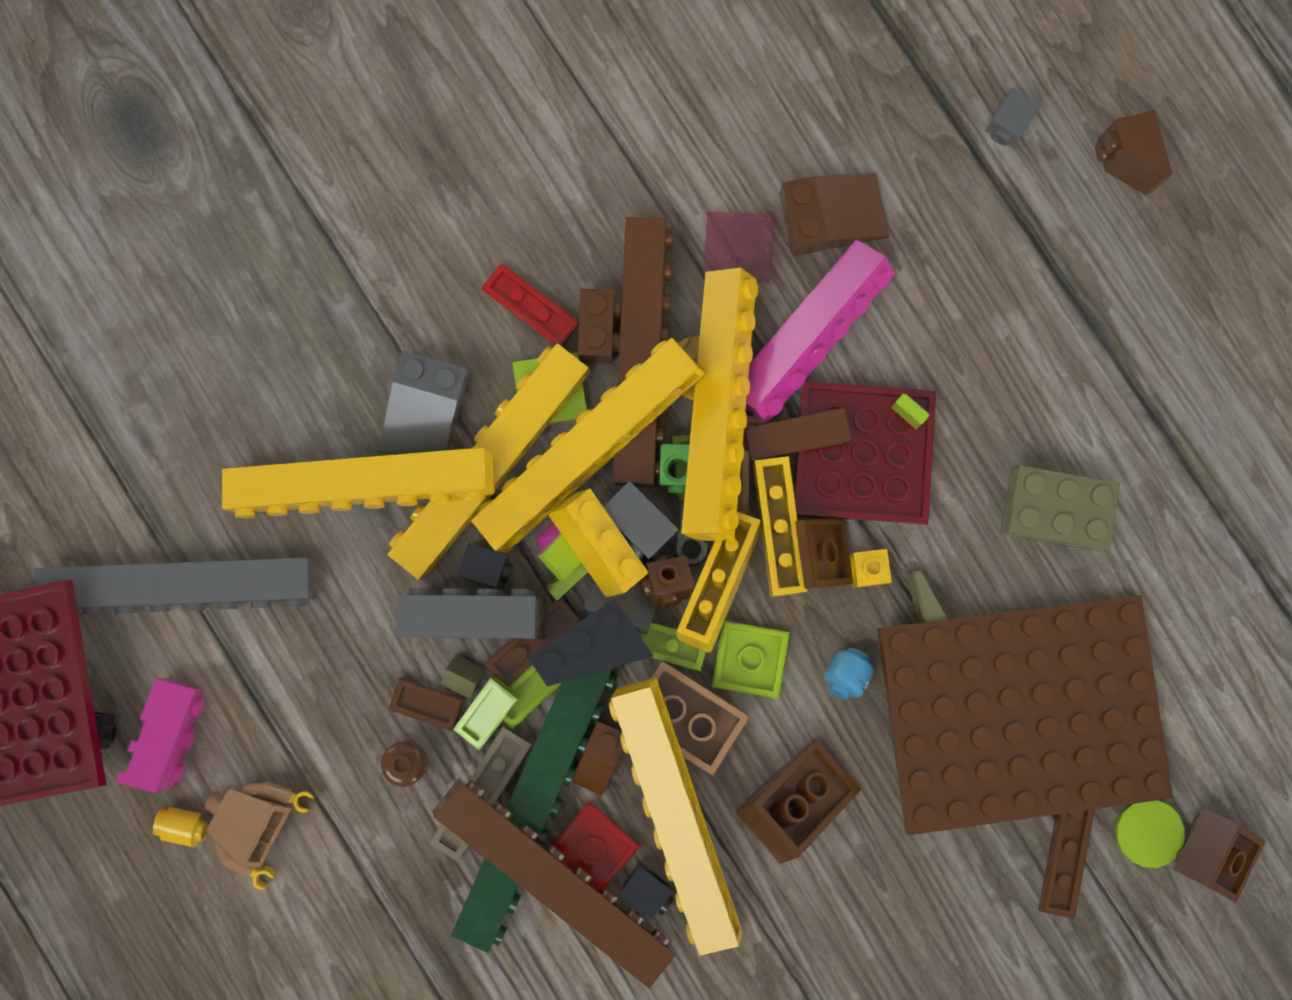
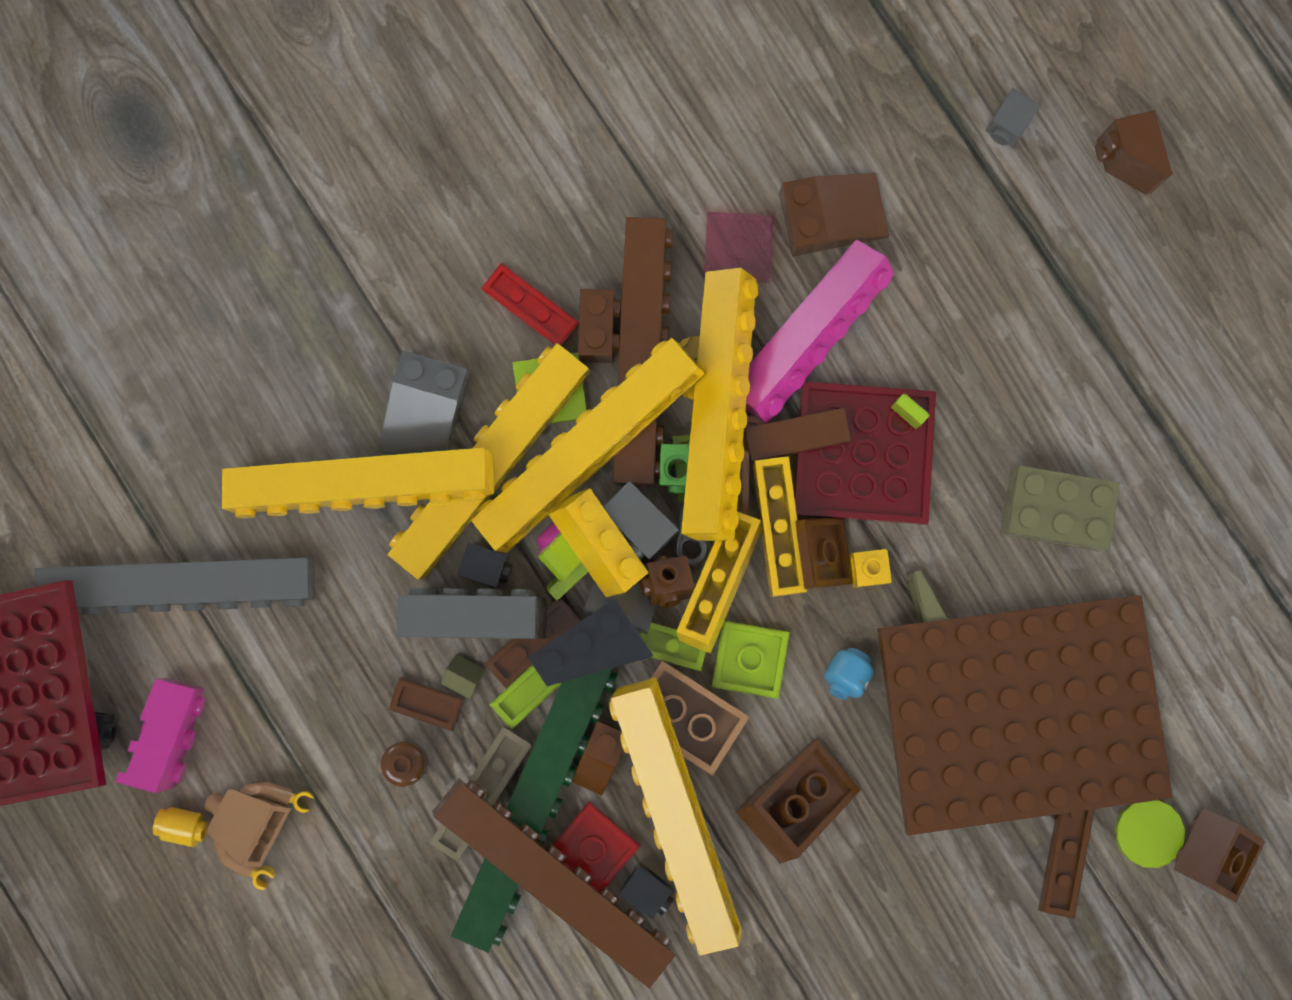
(486, 712): lime tile -> none

